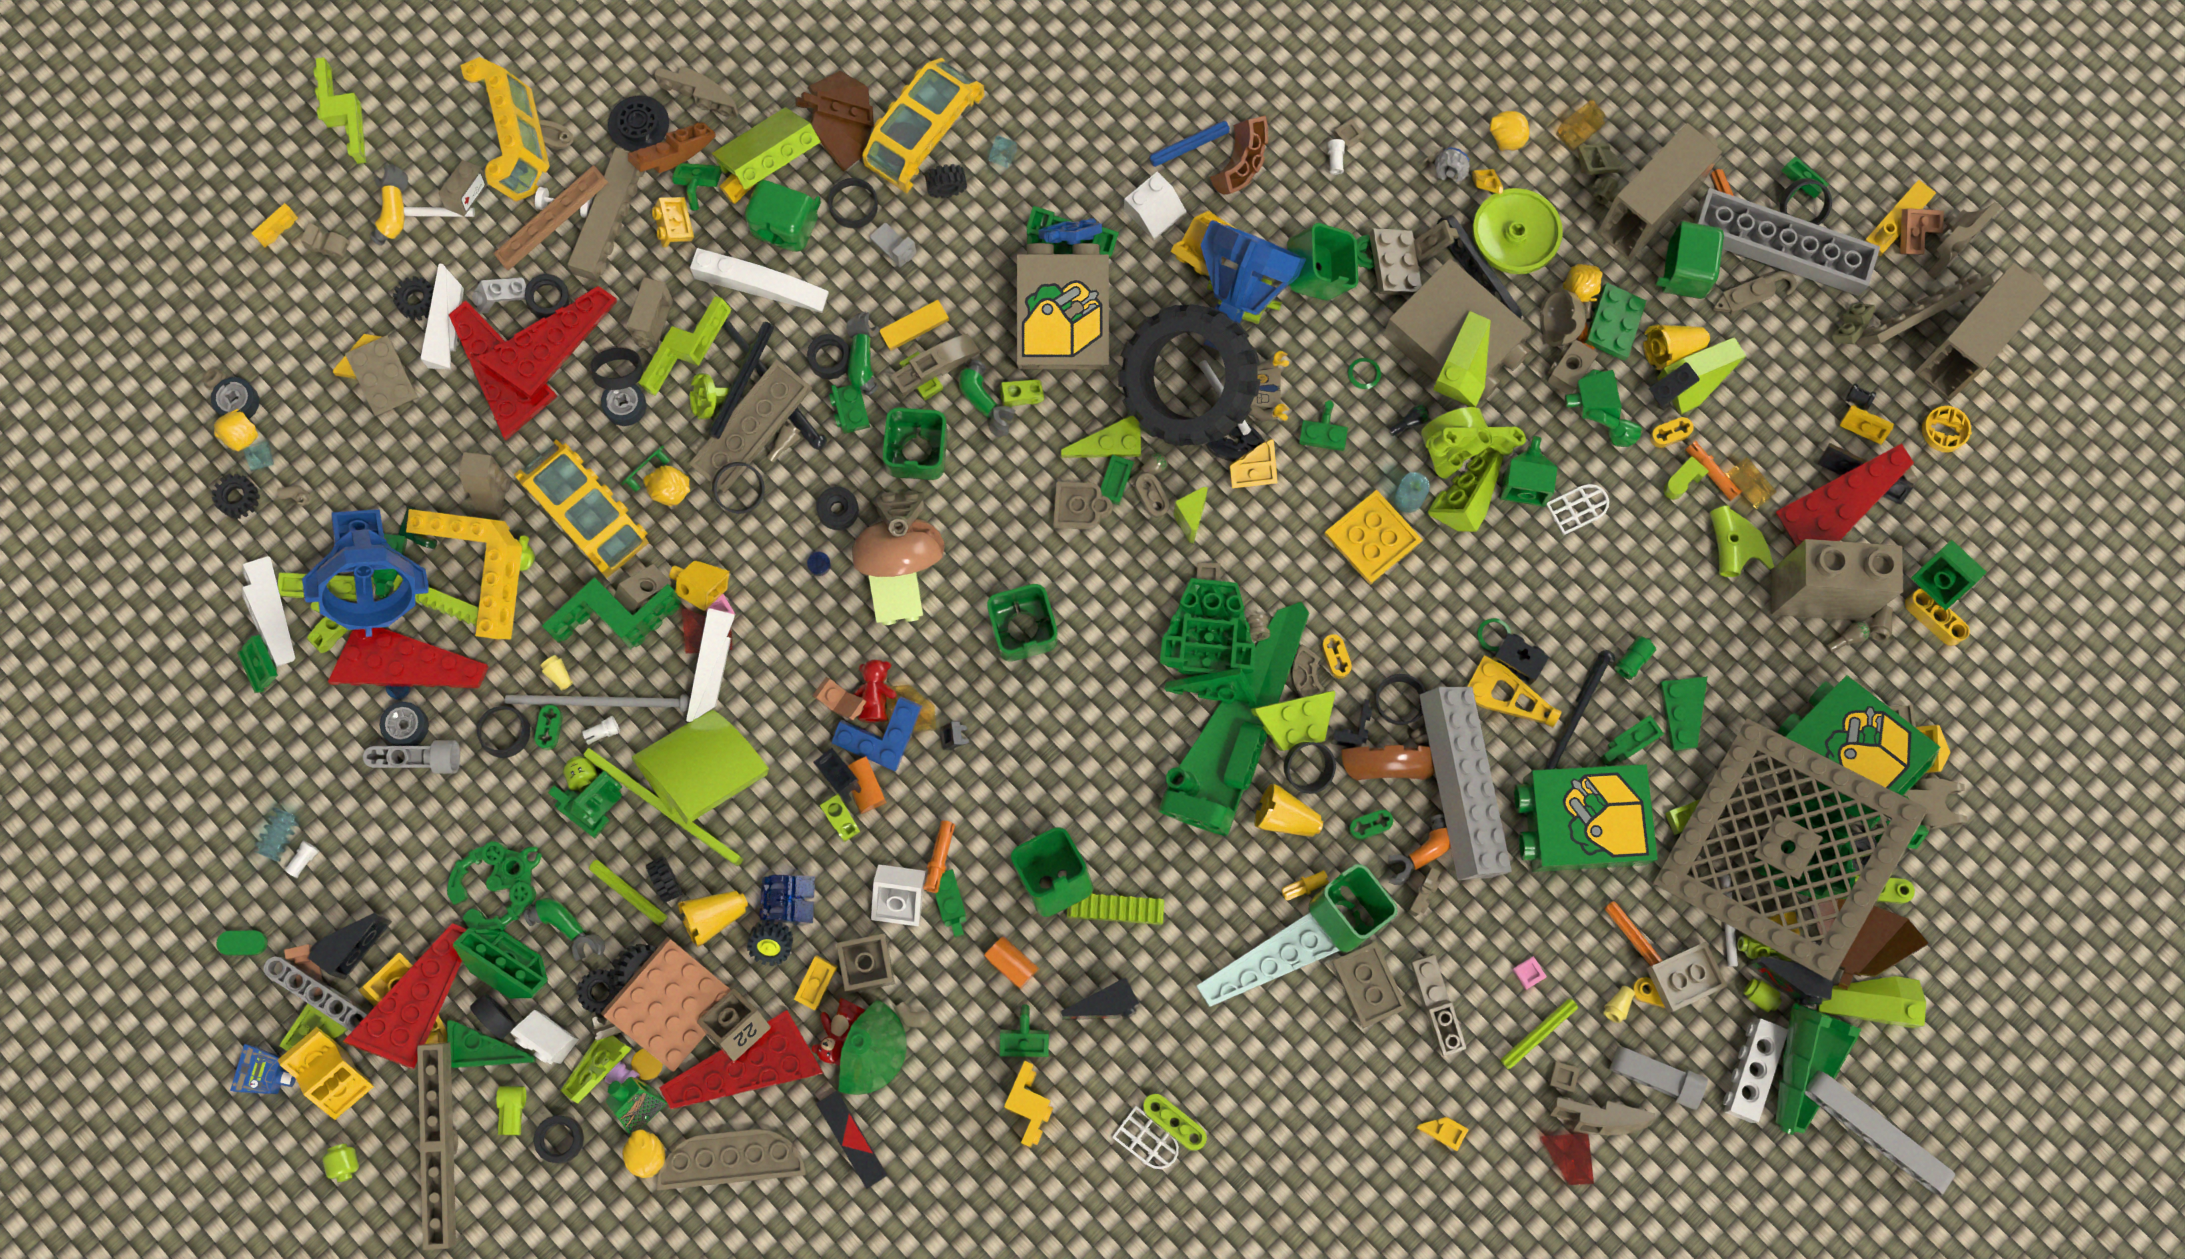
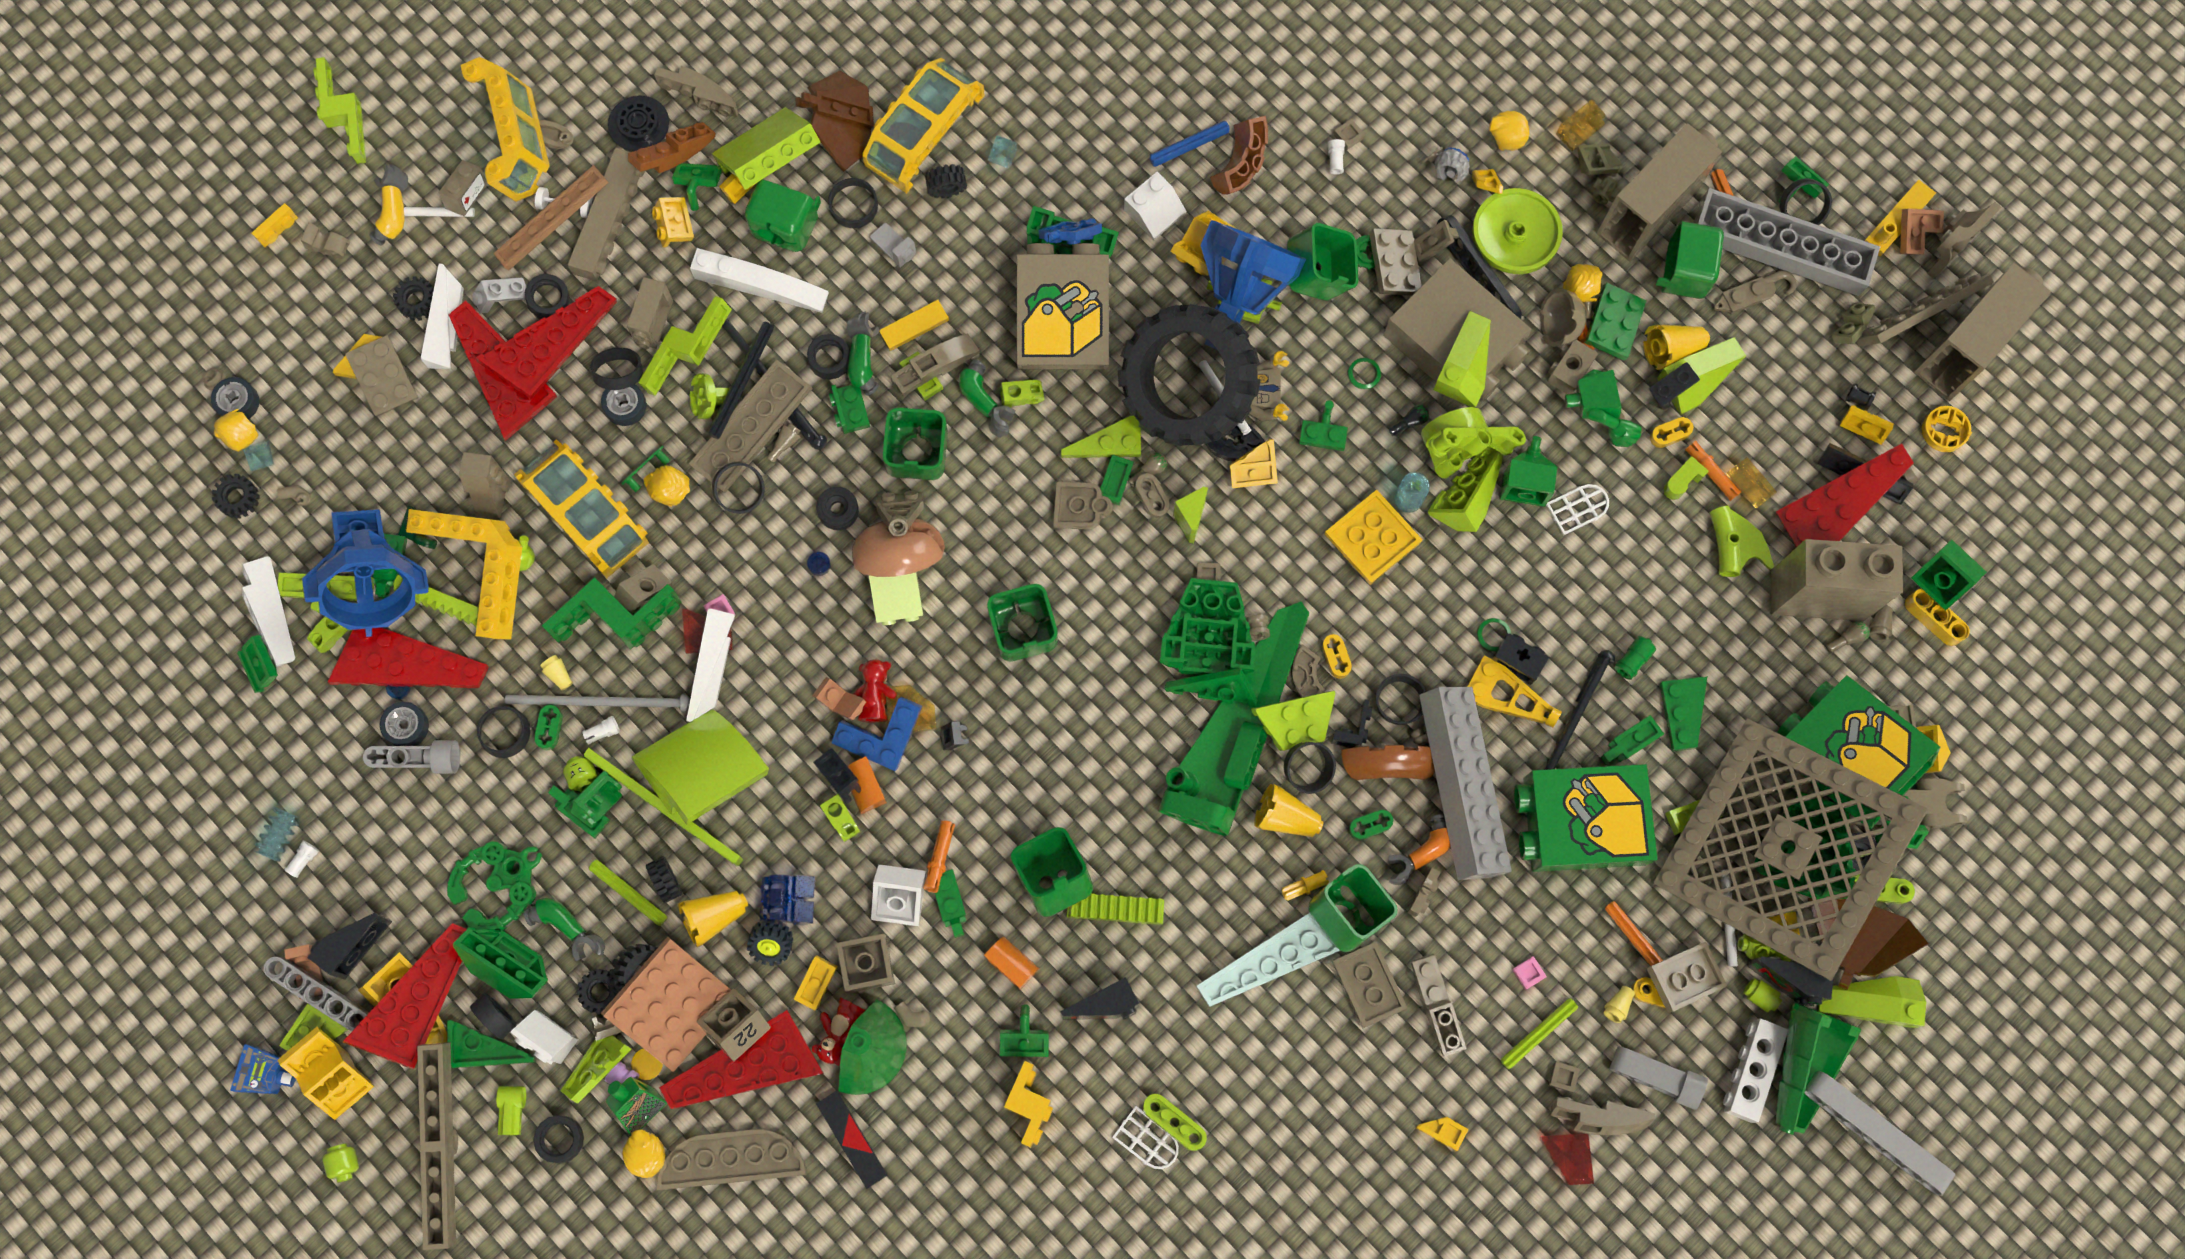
(242, 943): green tile -> none
(700, 583): yellow torso -> none

